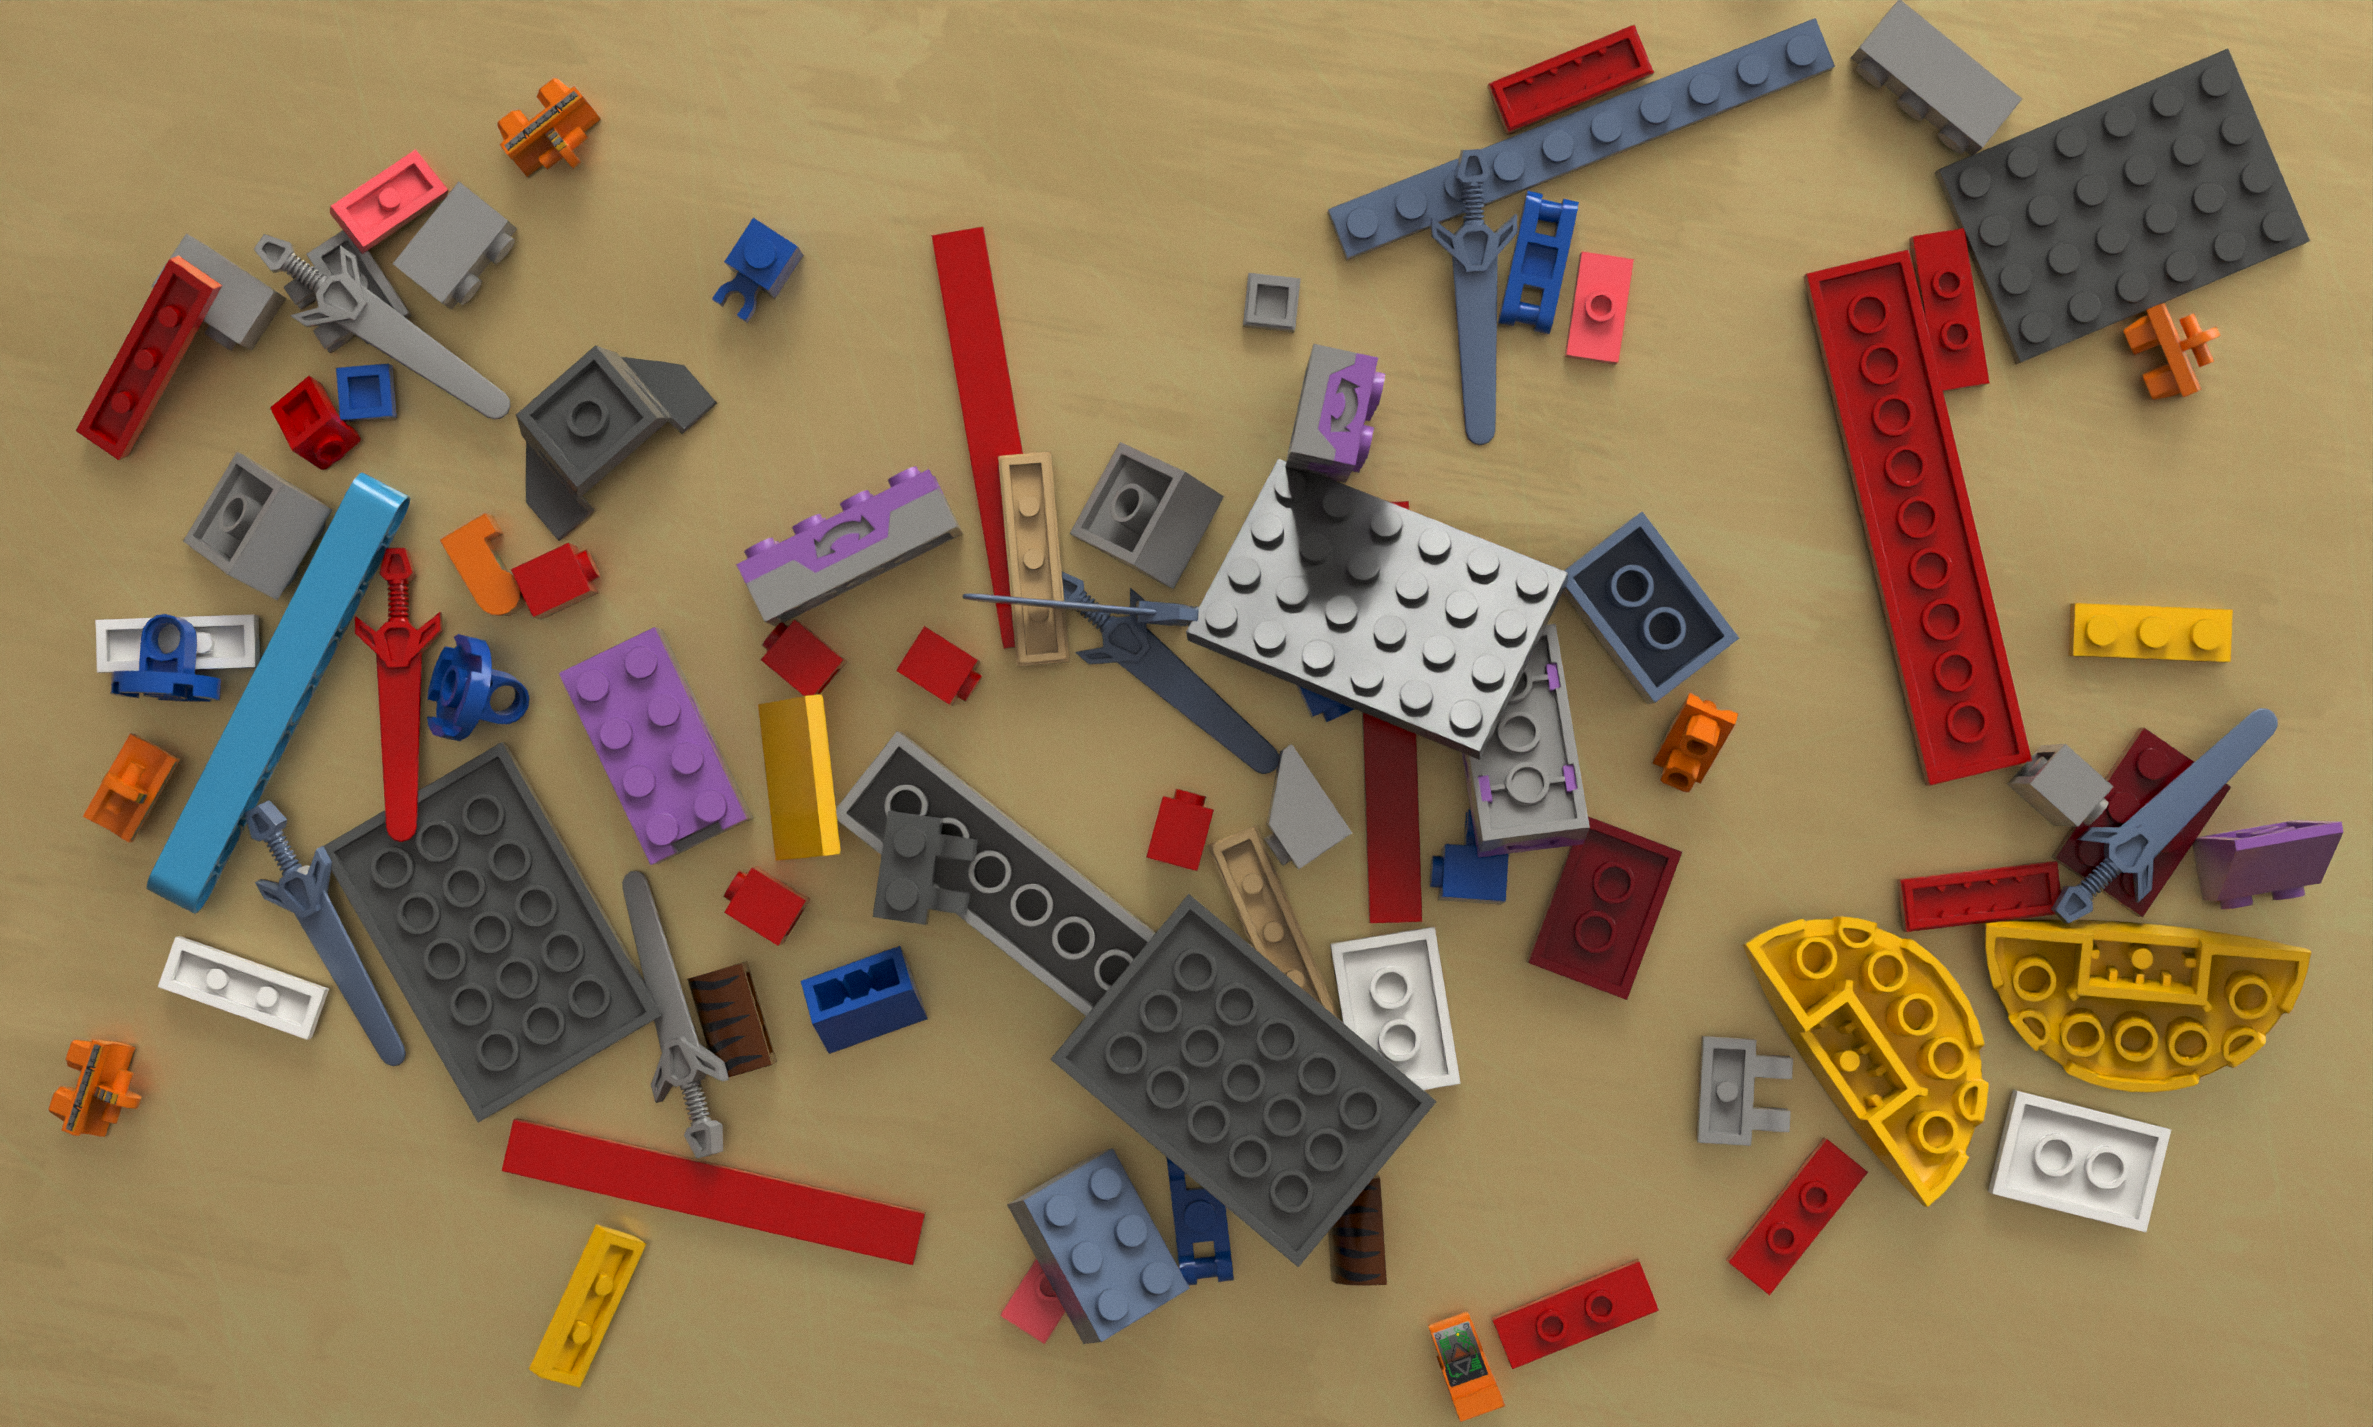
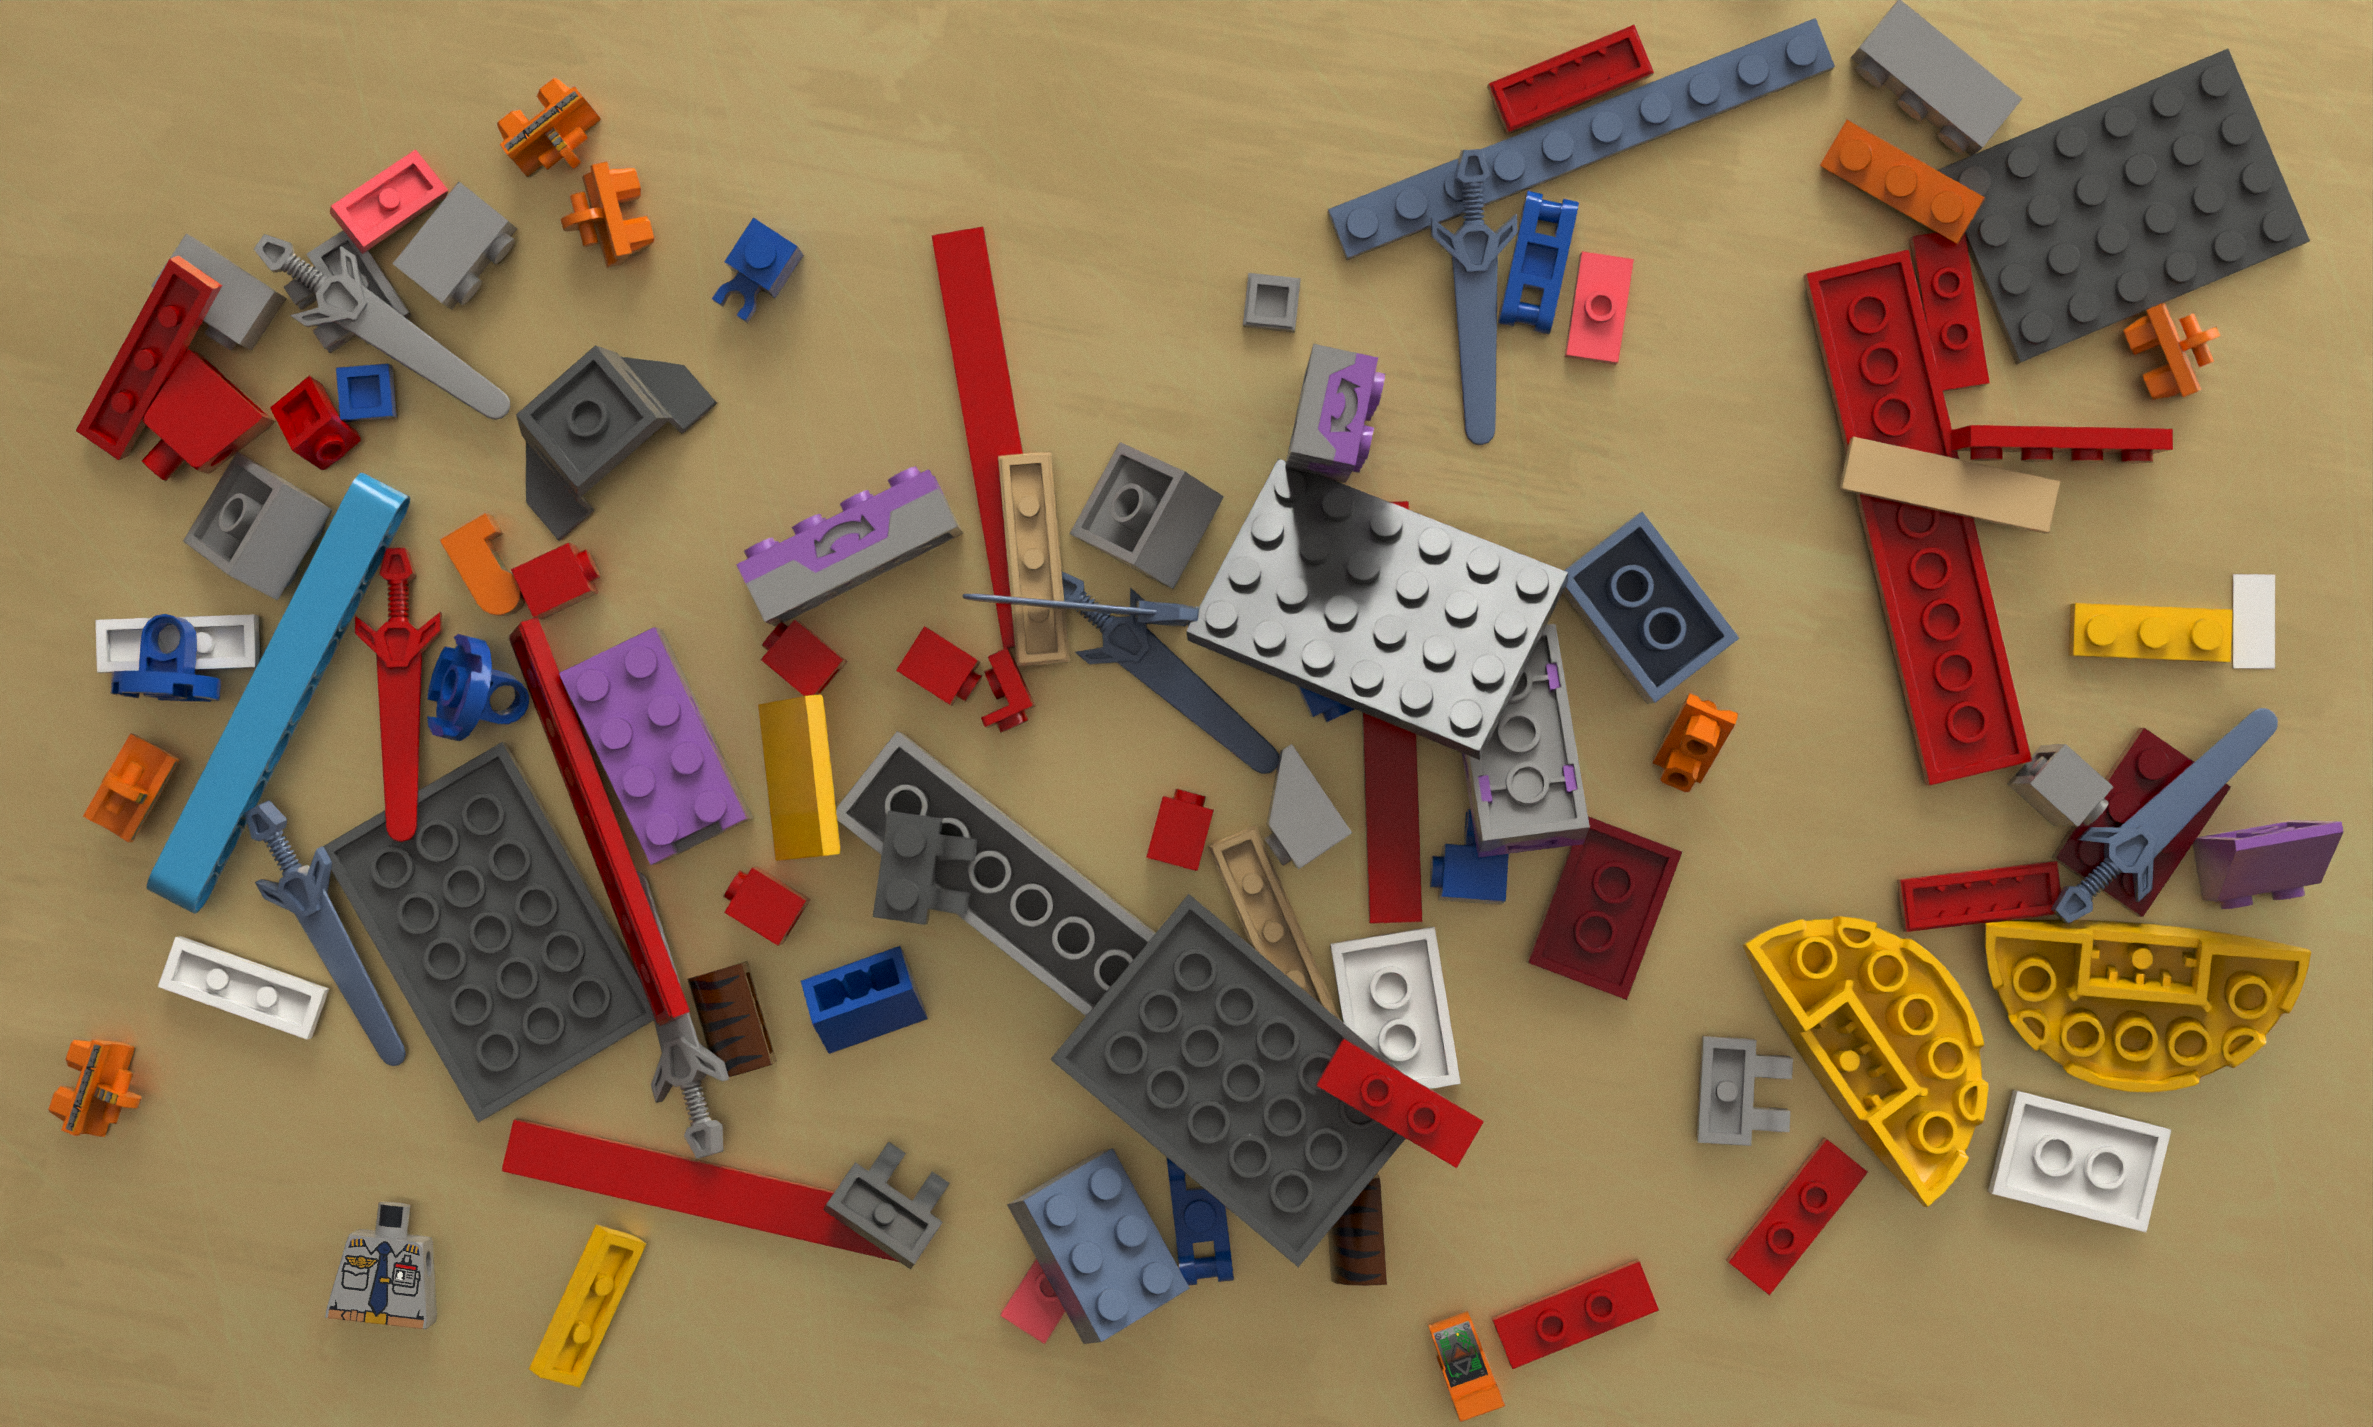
(200, 419): none -> red torso
(386, 1274): none -> torso
(598, 822): none -> red tile
(604, 192): none -> orange hips
(882, 1213): none -> dark grey plate
(1007, 681): none -> red bracket
(1399, 1103): none -> red plate
(1902, 181): none -> orange plate
(1949, 485): none -> tan tile
(2083, 443): none -> red plate
(2254, 621): none -> white sticker

